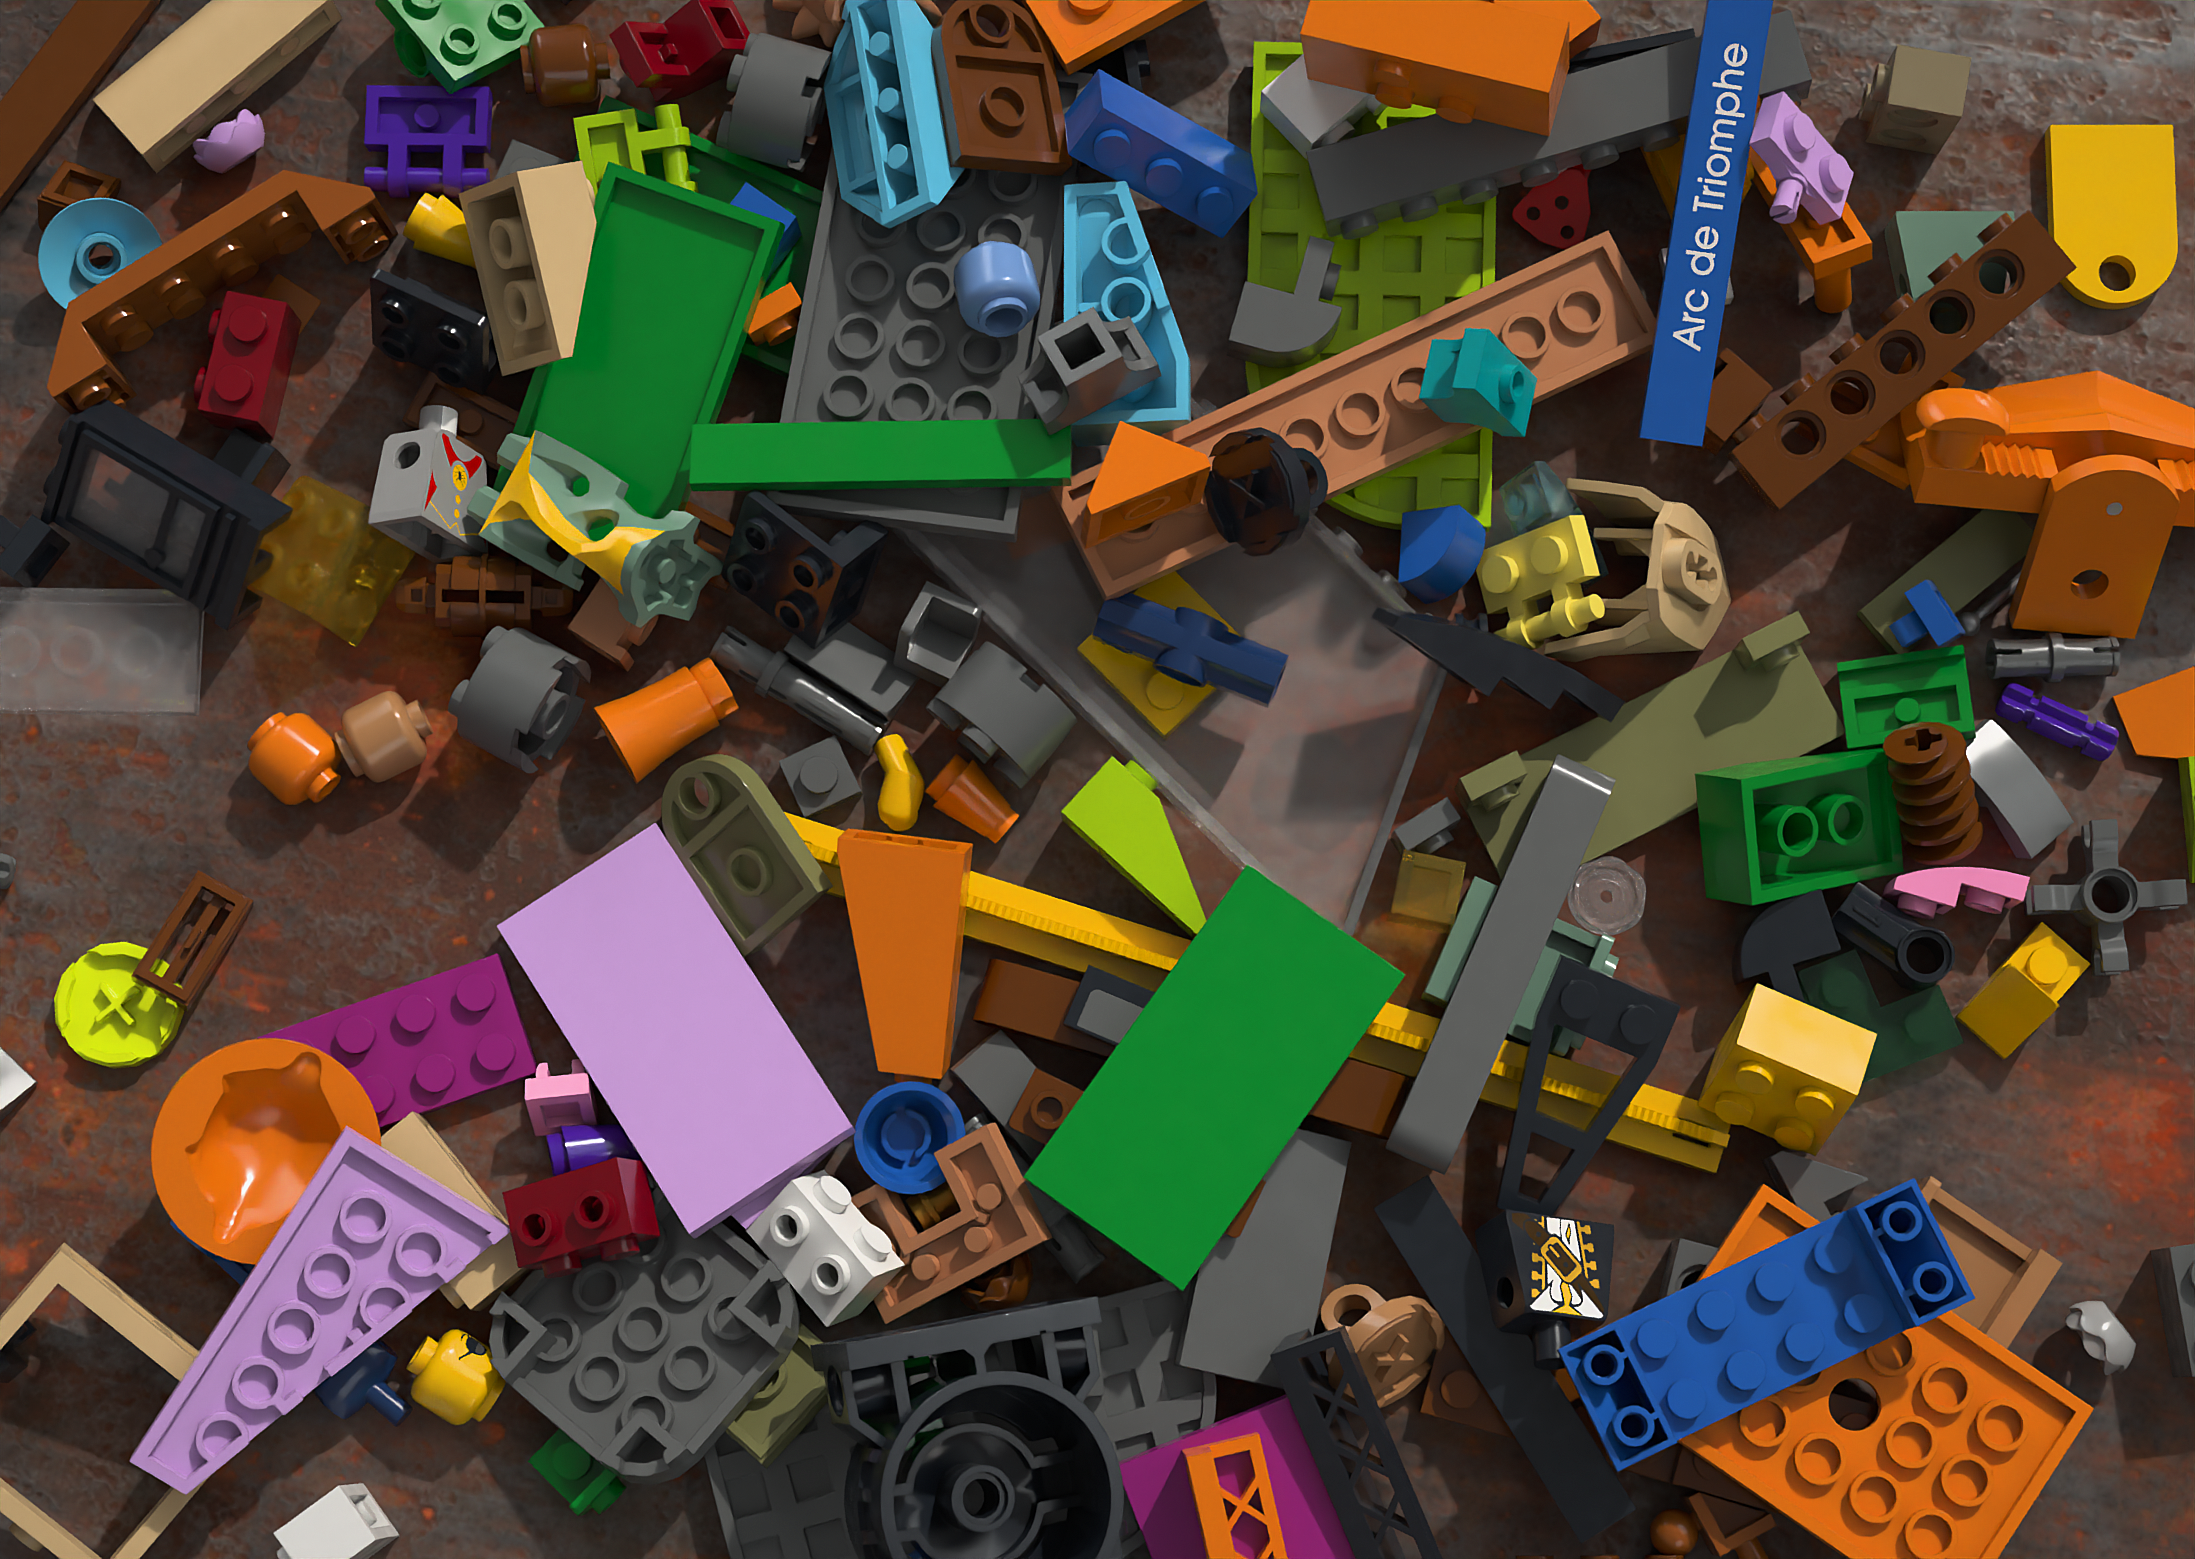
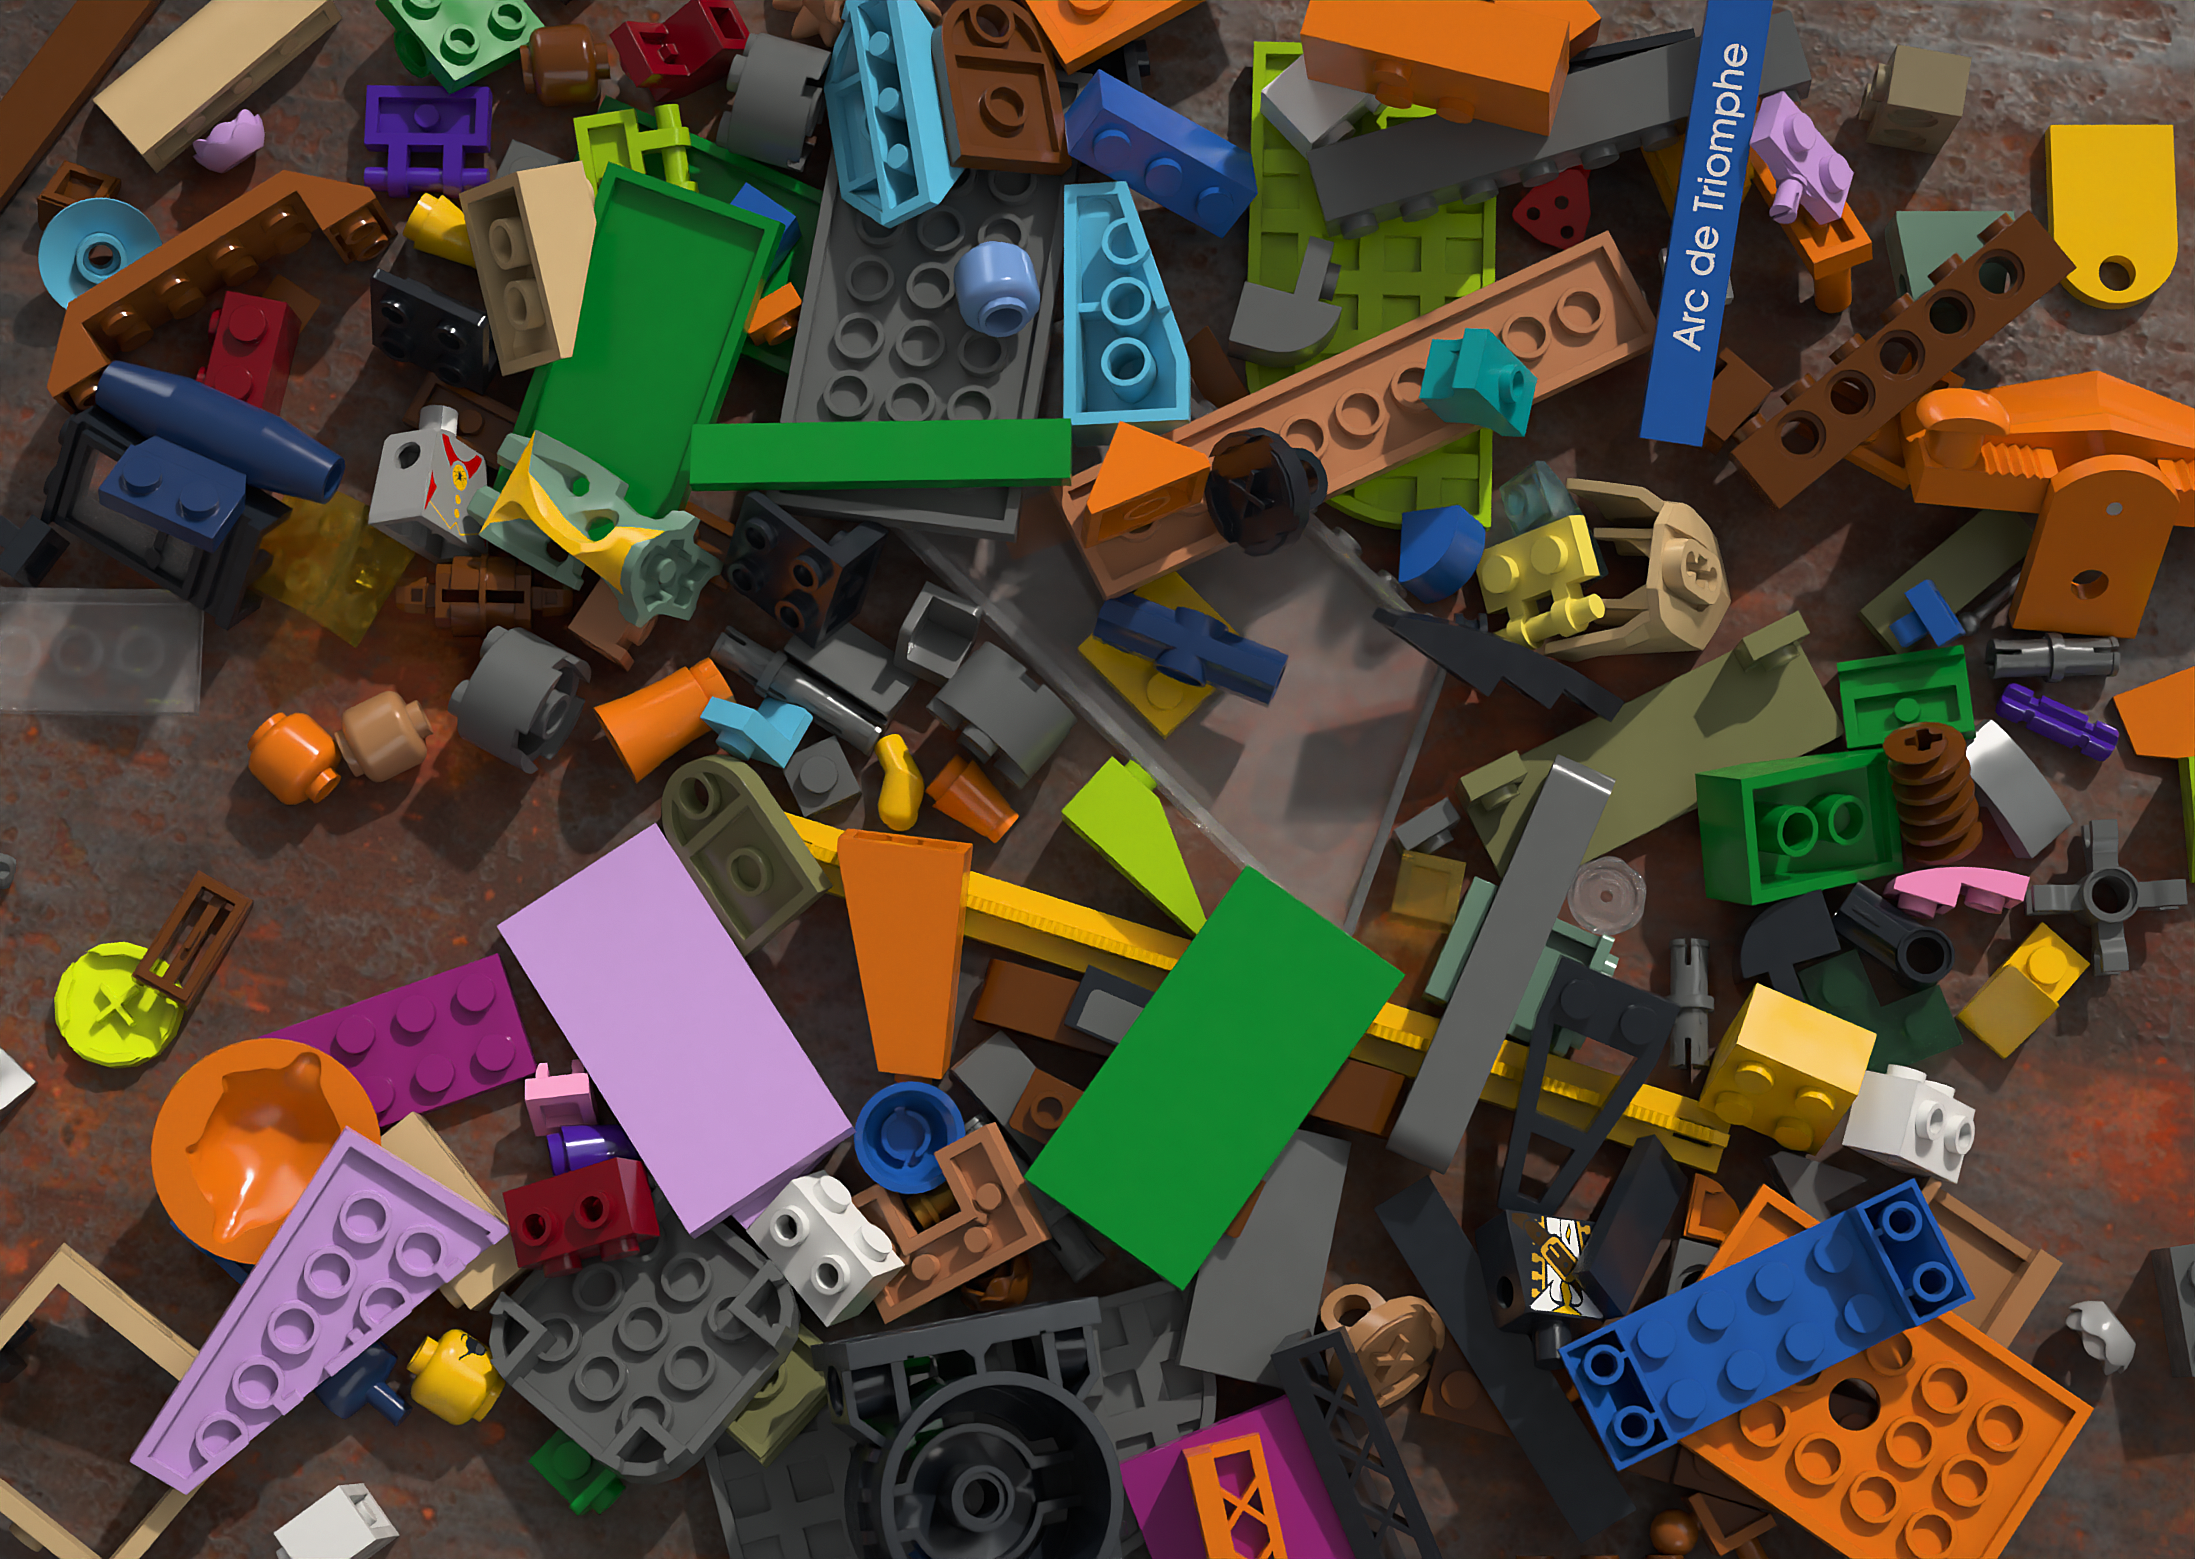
(203, 455): none -> dark blue plate
(762, 734): none -> medium azure bracket
(1085, 368): dark grey brick -> none
(1213, 370): none -> dark orange sticker
(1630, 1227): none -> black tile
(1690, 990): none -> dark grey pin
(1708, 1211): none -> orange tile
(1910, 1124): none -> white brick

